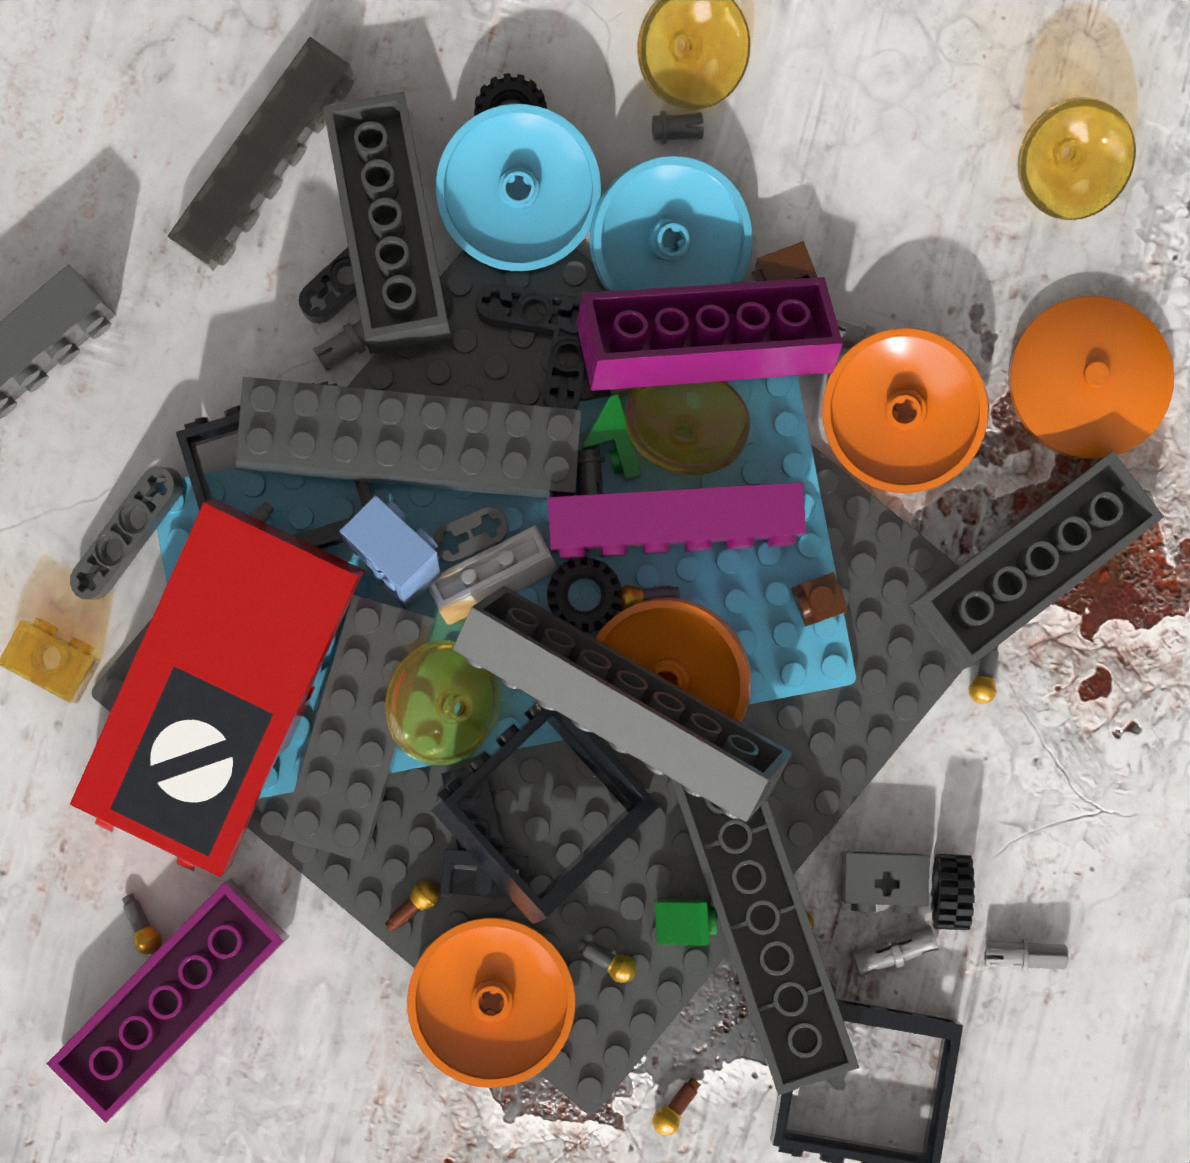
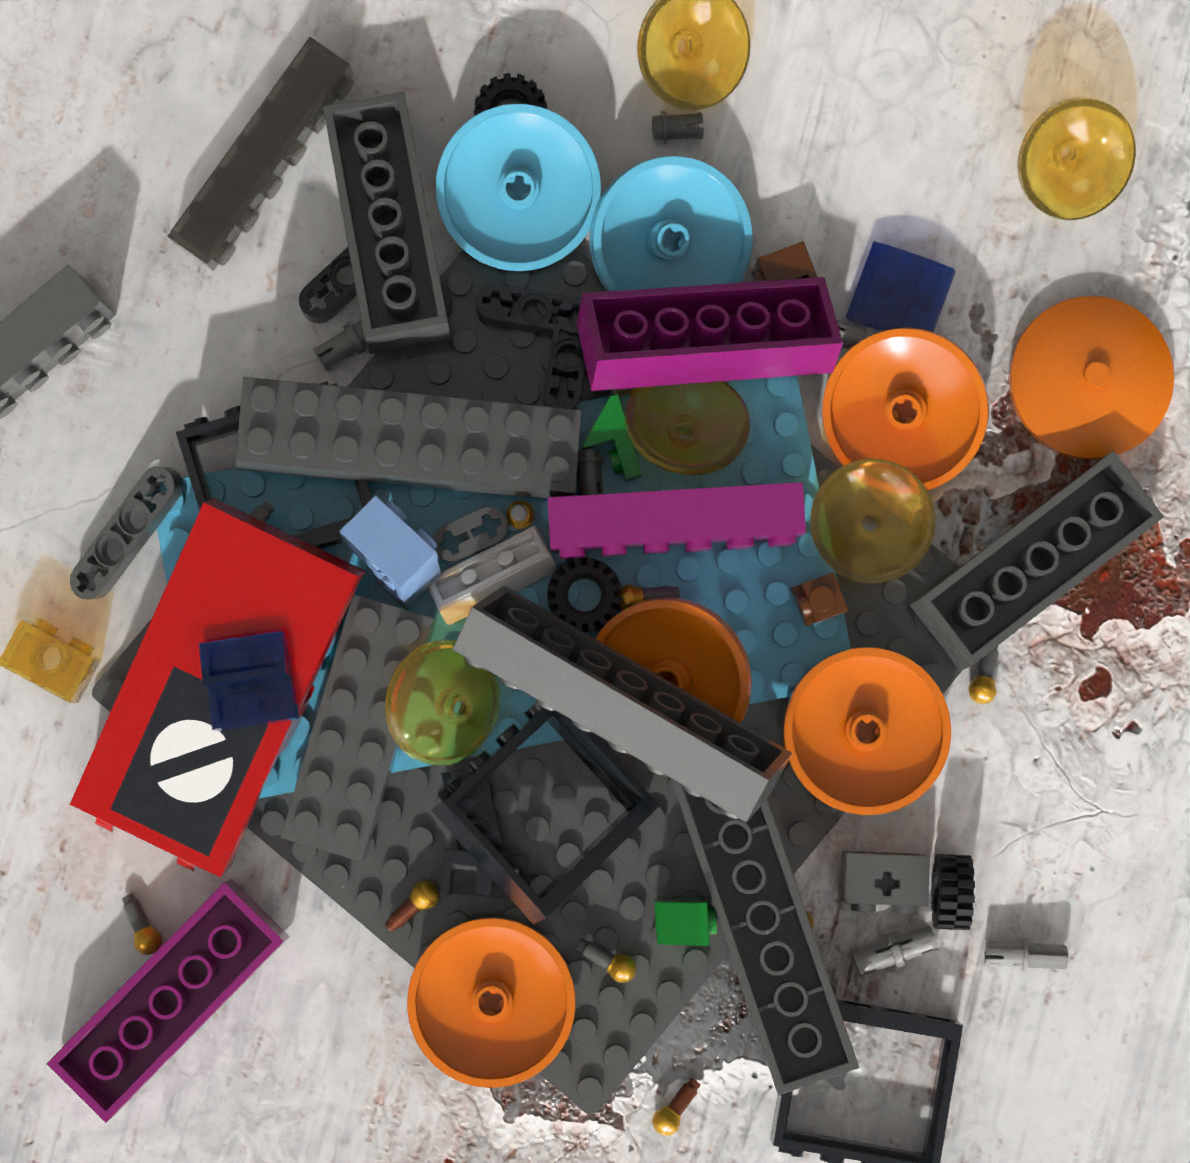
(249, 681): none -> clear blue slope
(520, 514): none -> pearl gold piece
(867, 731): none -> orange dish
(895, 501): none -> clear yellow dish
(899, 290): none -> clear blue slope

